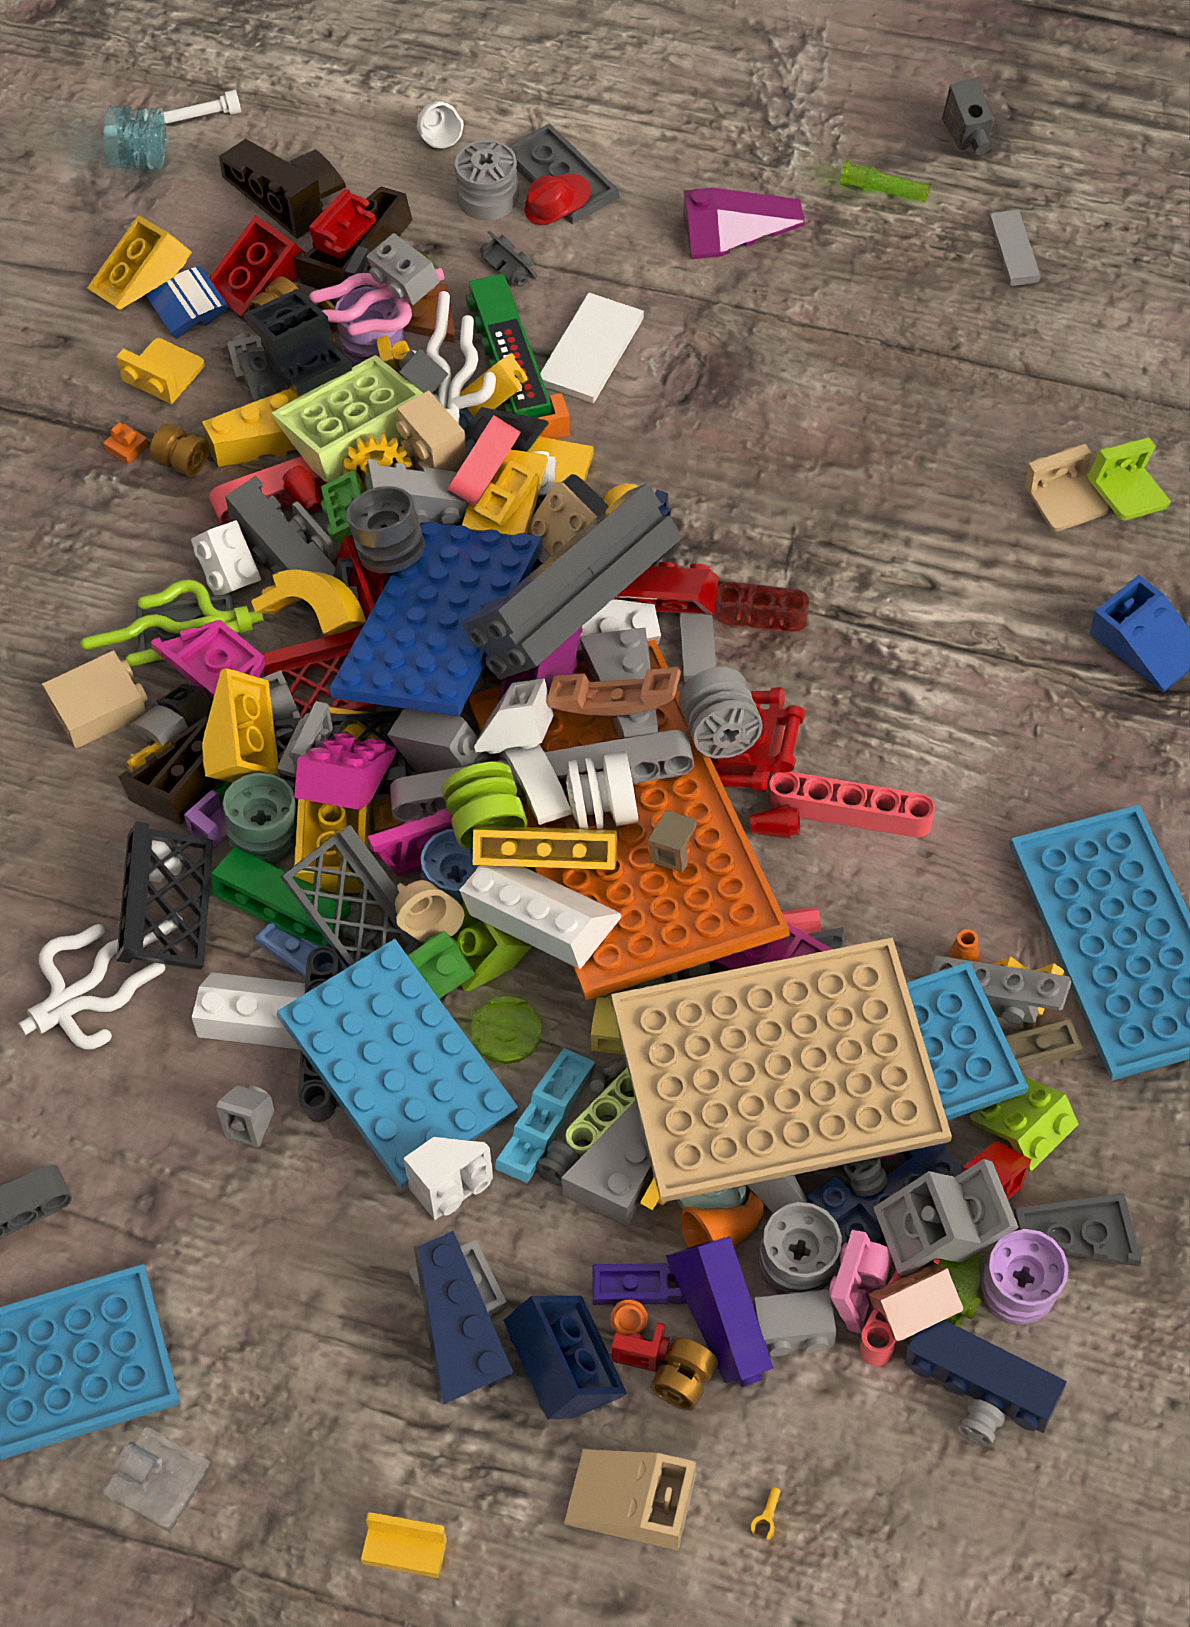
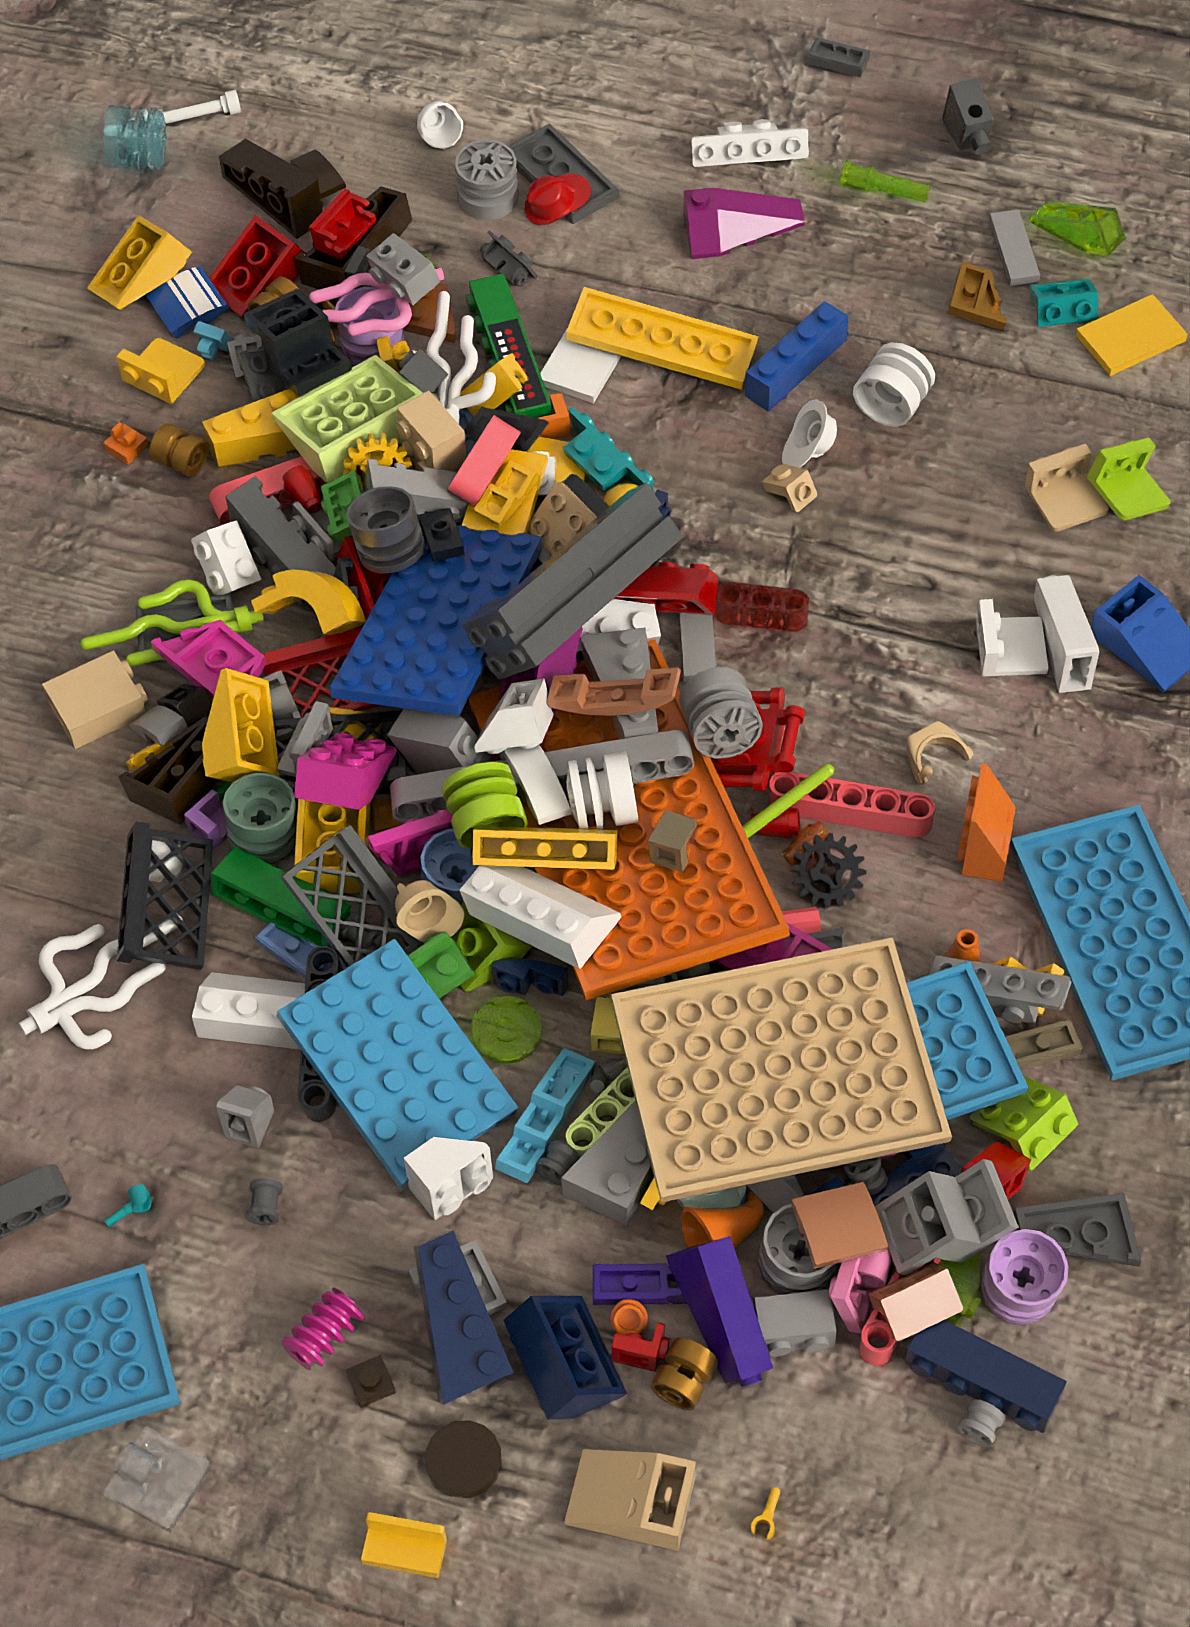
(139, 1202): none -> teal hand
(211, 340): none -> medium azure tile
(264, 1201): none -> dark grey bush
(322, 1328): none -> dark pink piece
(370, 1381): none -> dark brown plate
(441, 534): none -> black plate
(463, 1459): none -> dark brown tile
(519, 974): none -> dark blue slope
(599, 457): none -> teal bracket
(662, 338): none -> yellow plate
(749, 143): none -> white bracket
(788, 799): none -> lime piece
(792, 483): none -> tan bracket
(796, 356): none -> blue brick
(805, 835): none -> clear orange cone
(811, 434): none -> white piece
(823, 855): none -> black gear
(838, 57): none -> dark grey plate
(839, 1225): none -> nougat slope
(894, 384): none -> white wheel
(932, 734): none -> tan helmet
(976, 297): none -> pearl gold wing
(986, 828): none -> orange slope
(1009, 644): none -> white bracket
(1065, 302): none -> teal bracket
(1066, 633): none -> white slope
(1082, 226): none -> clear neon green slope
(1131, 335): none -> yellow tile

